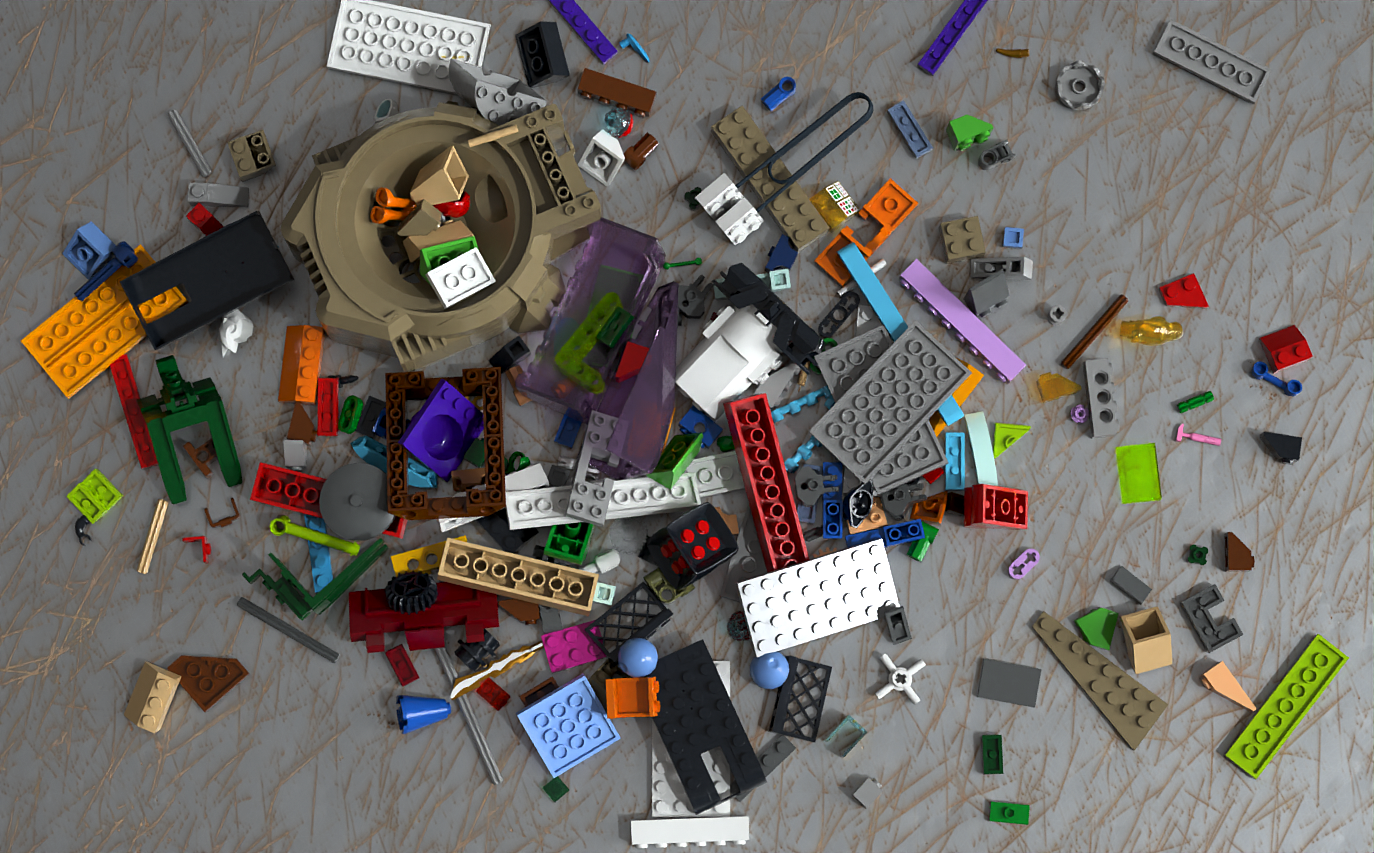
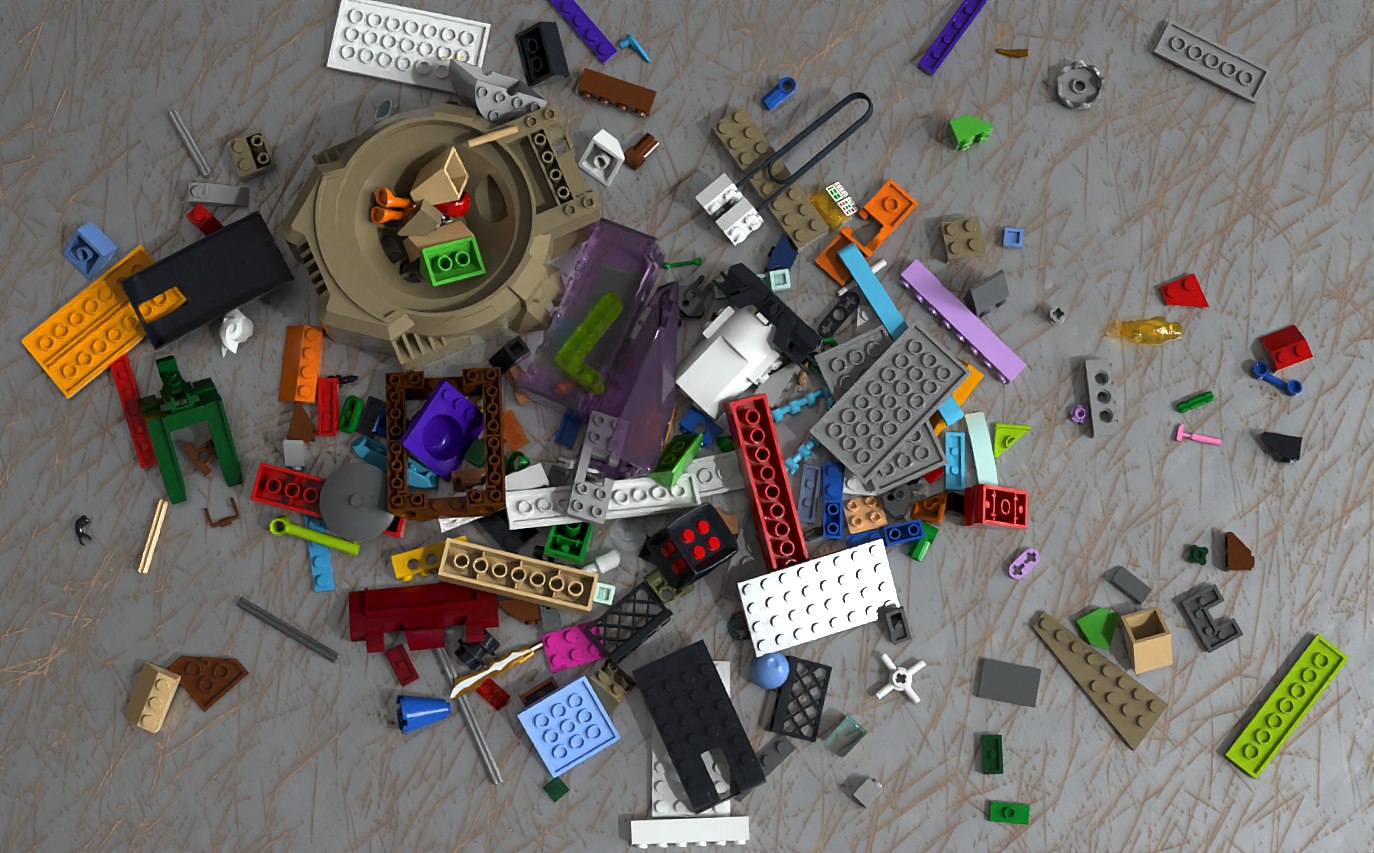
(94, 496): lime slope -> none
(123, 255): dark blue piece -> none
(206, 547): red bracket -> none
(328, 595): dark green piece -> none
(411, 592): black gear -> none
(460, 277): white plate -> none
(513, 432): none -> clear orange hinge
(615, 327): dark green plate -> none
(618, 122): clear light blue piece -> none
(631, 361): red slope -> none
(632, 697): orange panel -> none
(637, 657): medium blue piece -> none
(690, 197): dark green plate -> none
(814, 486): dark grey hinge -> none
(858, 503): black hat -> none
(910, 129): sand blue plate -> none
(998, 153): dark grey piece -> none
(1014, 267): light grey slope -> none
(1055, 387): clear yellow slope -> none
(1092, 334): reddish brown axle -> none
(1139, 473): clear neon green piece -> none
(1223, 683): light nougat slope -> none

